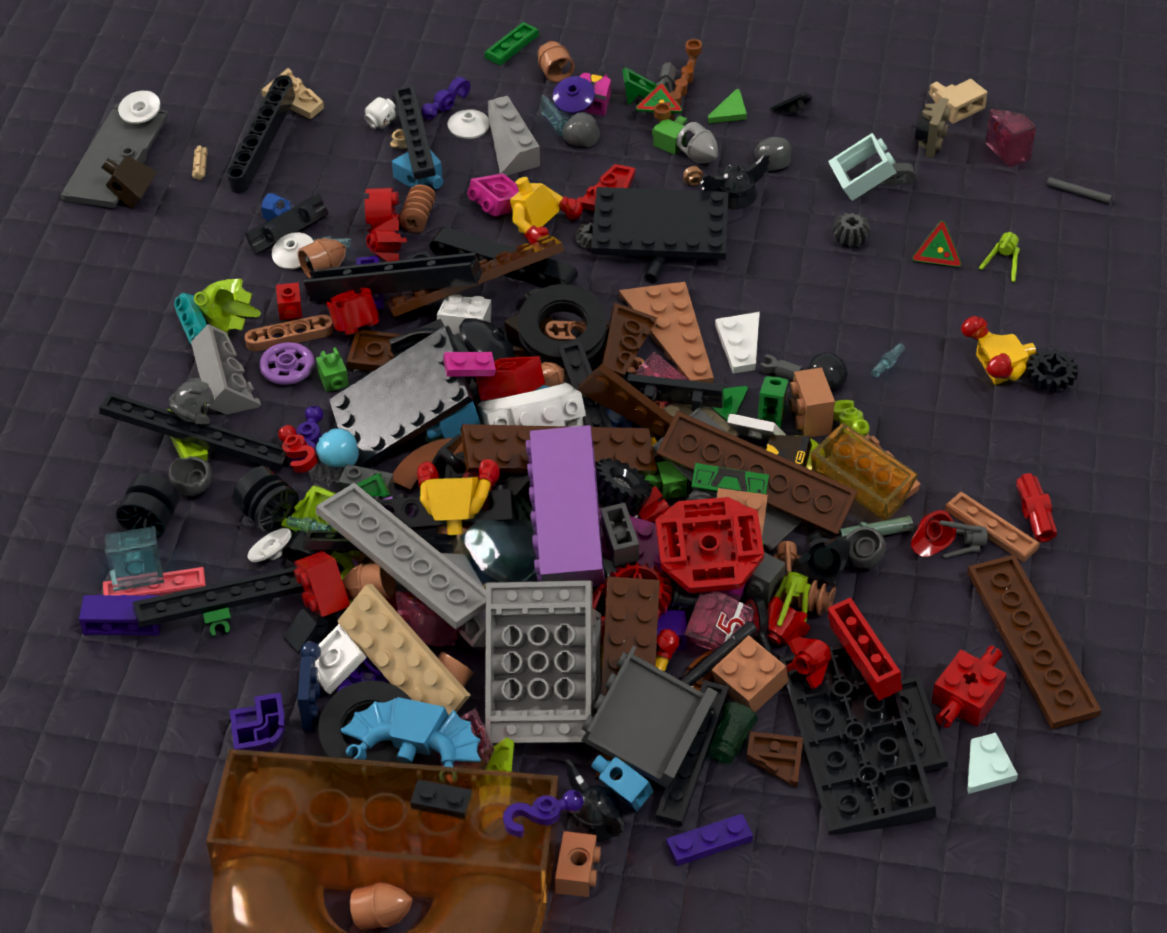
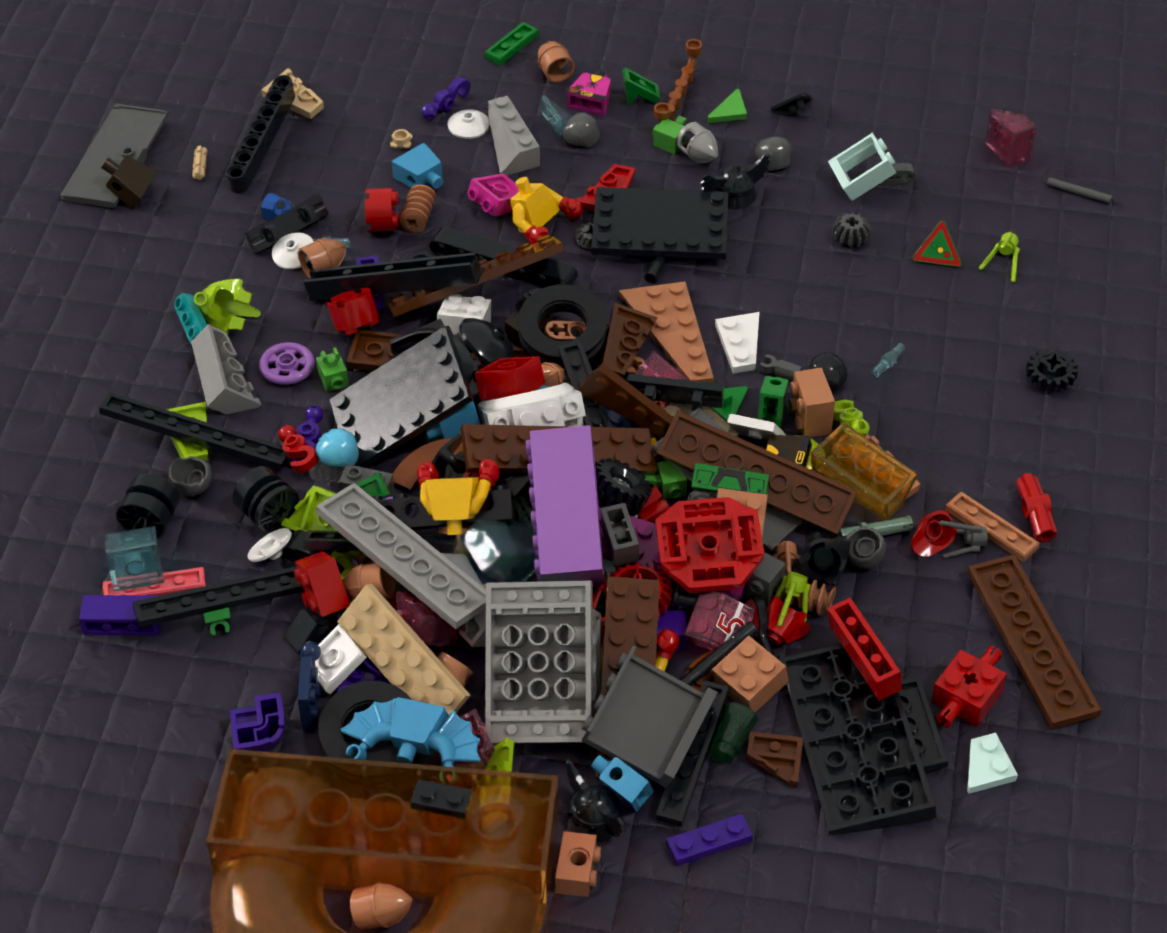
(139, 107): white dish -> none
(190, 401): dark grey helmet -> none
(288, 330): nougat beam -> none
(289, 301): red brick -> none
(307, 524): clear light blue bar -> none
(380, 113): white head -> none
(384, 240): red brick -> none
(414, 133): black tile -> none
(469, 364): dark pink plate -> none
(545, 811): dark purple piece -> none
(573, 101): dark purple dish -> none
(658, 95): piece -> none
(667, 75): dark grey bar -> none
(693, 176): medium nougat plate -> none
(810, 658): red brick -> none
(932, 126): dark tan piece -> none
(963, 99): tan hinge -> none
(1000, 355): yellow torso -> none

